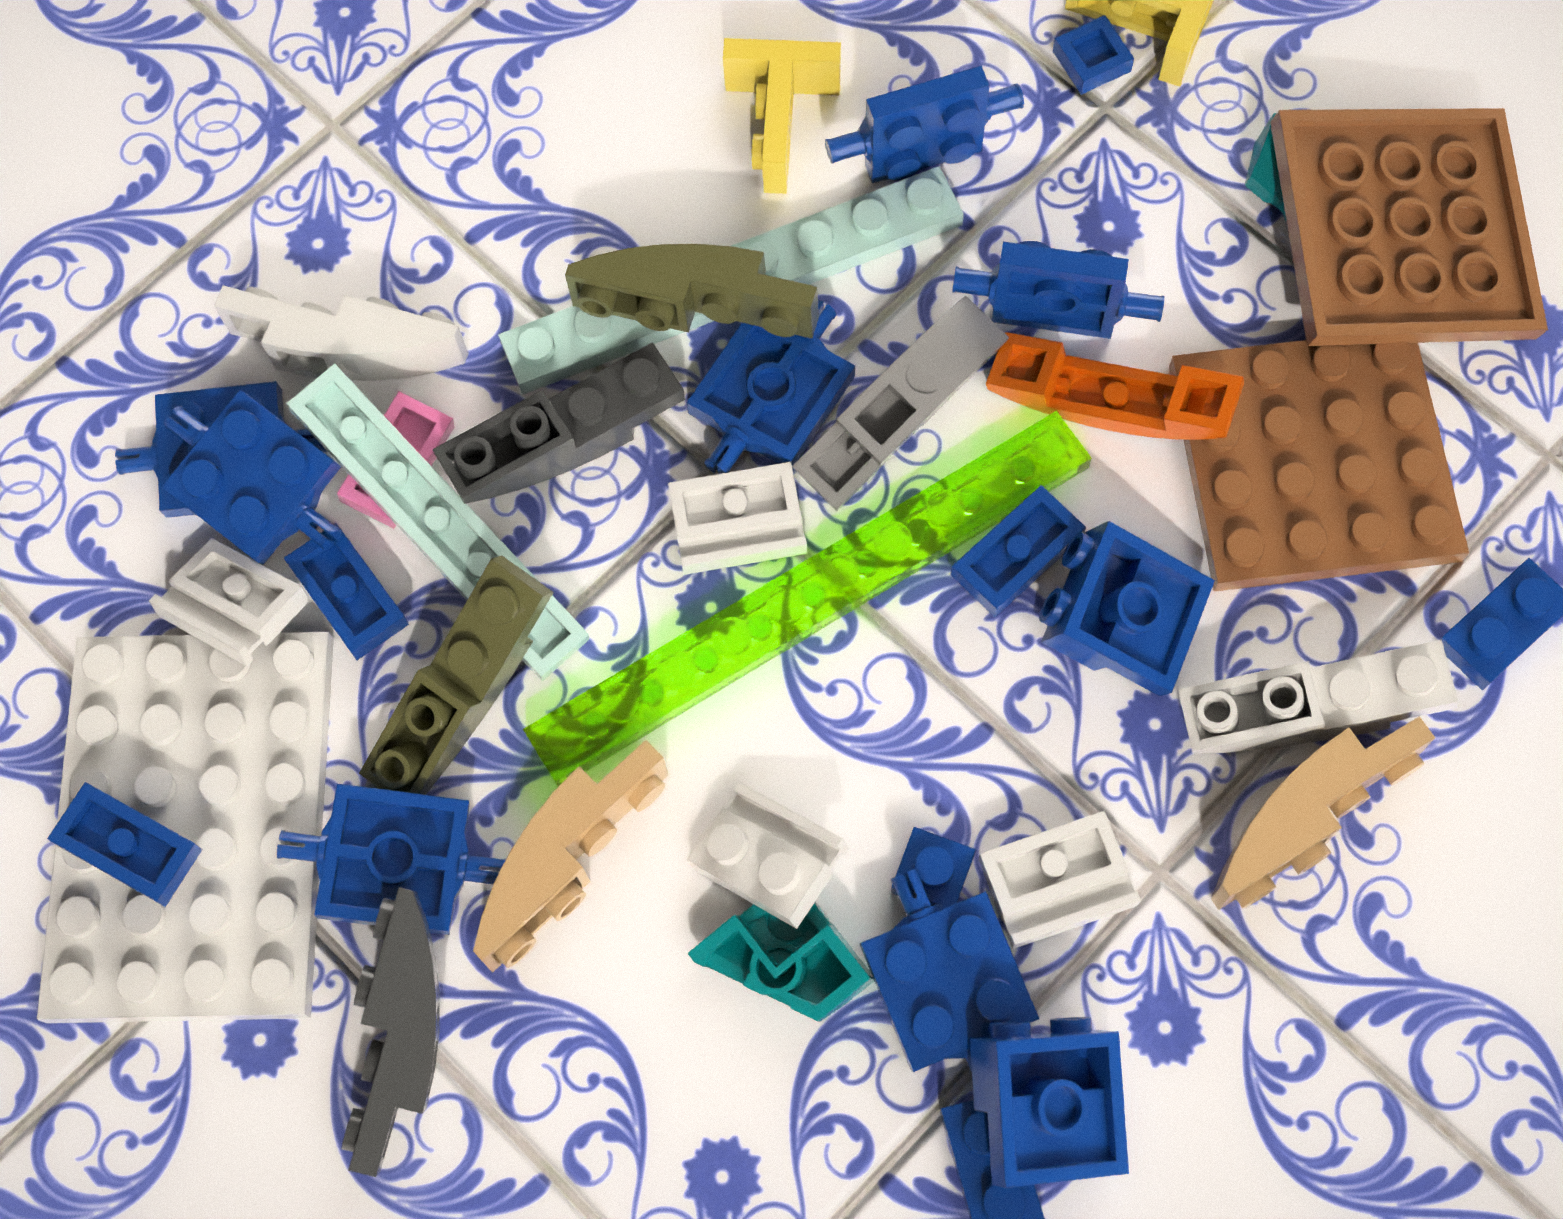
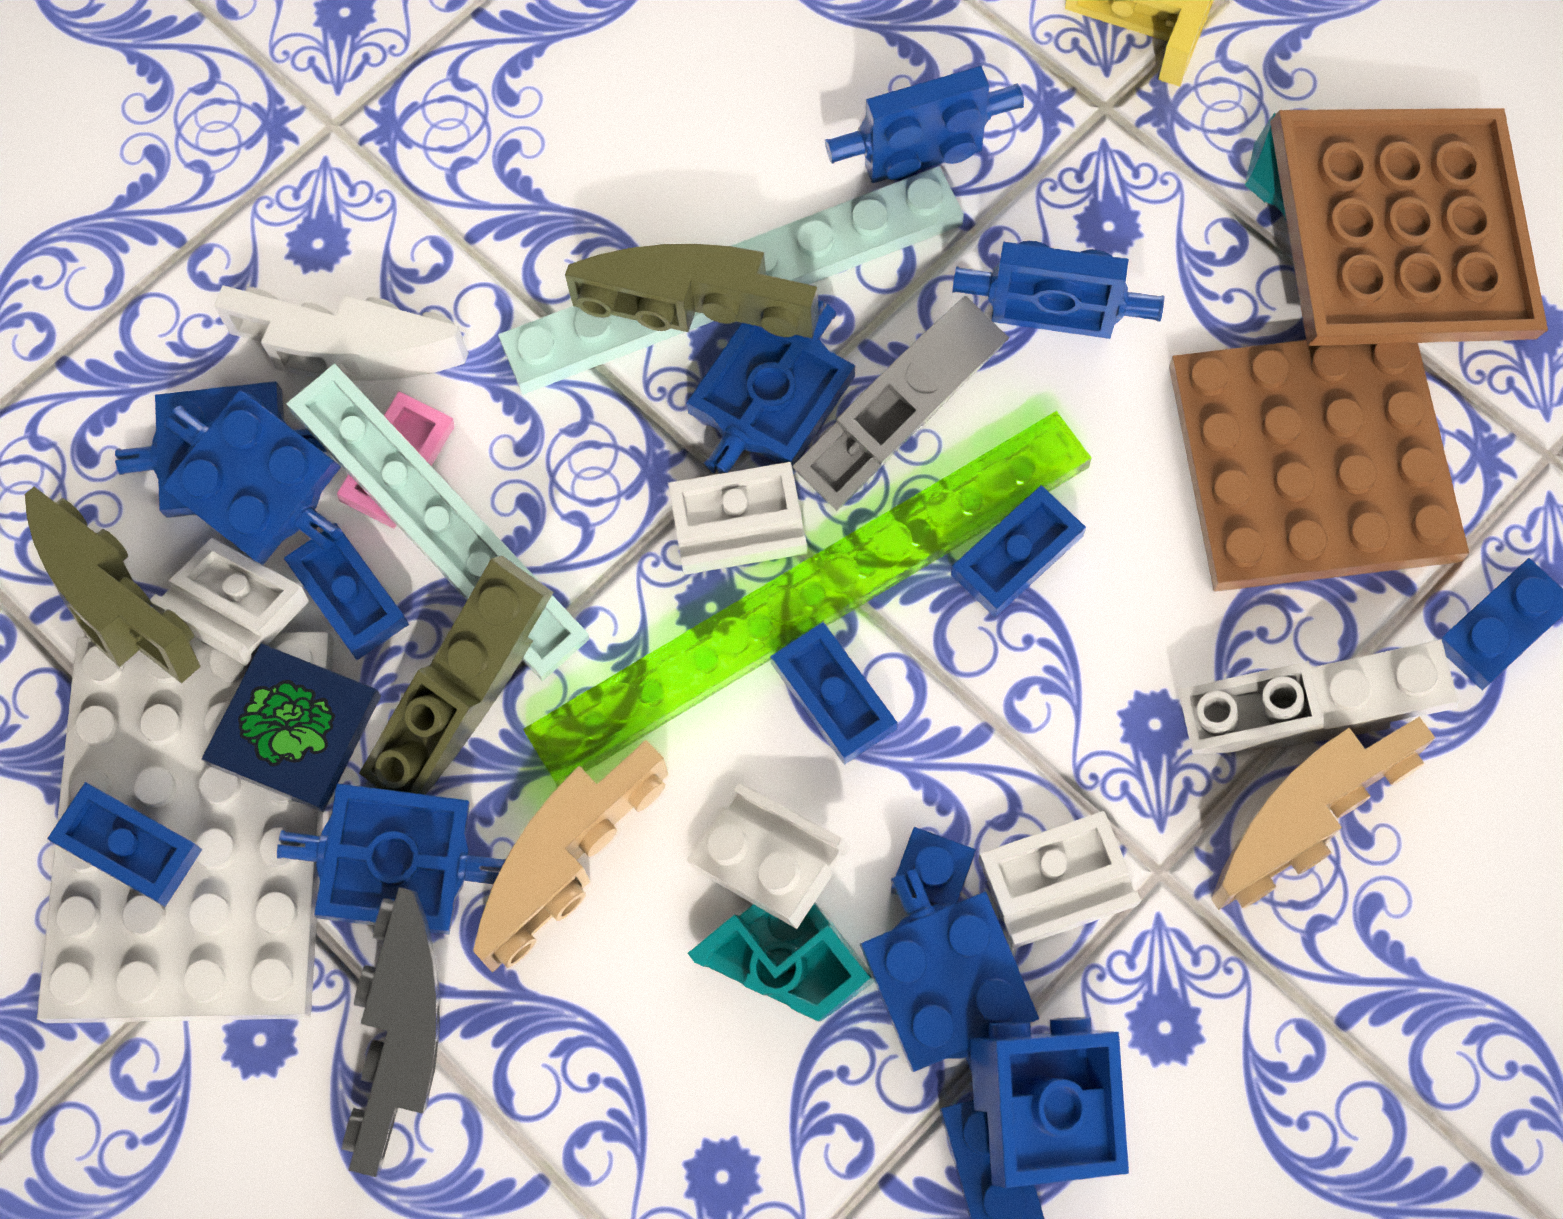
(101, 592): none -> olive slope
(291, 727): none -> dark blue tile
(560, 433): dark grey slope -> none
(776, 73): light yellow bracket -> none
(834, 693): none -> blue plate
(1093, 54): blue plate -> none
(1114, 396): orange slope -> none
(1125, 607): blue plate -> none

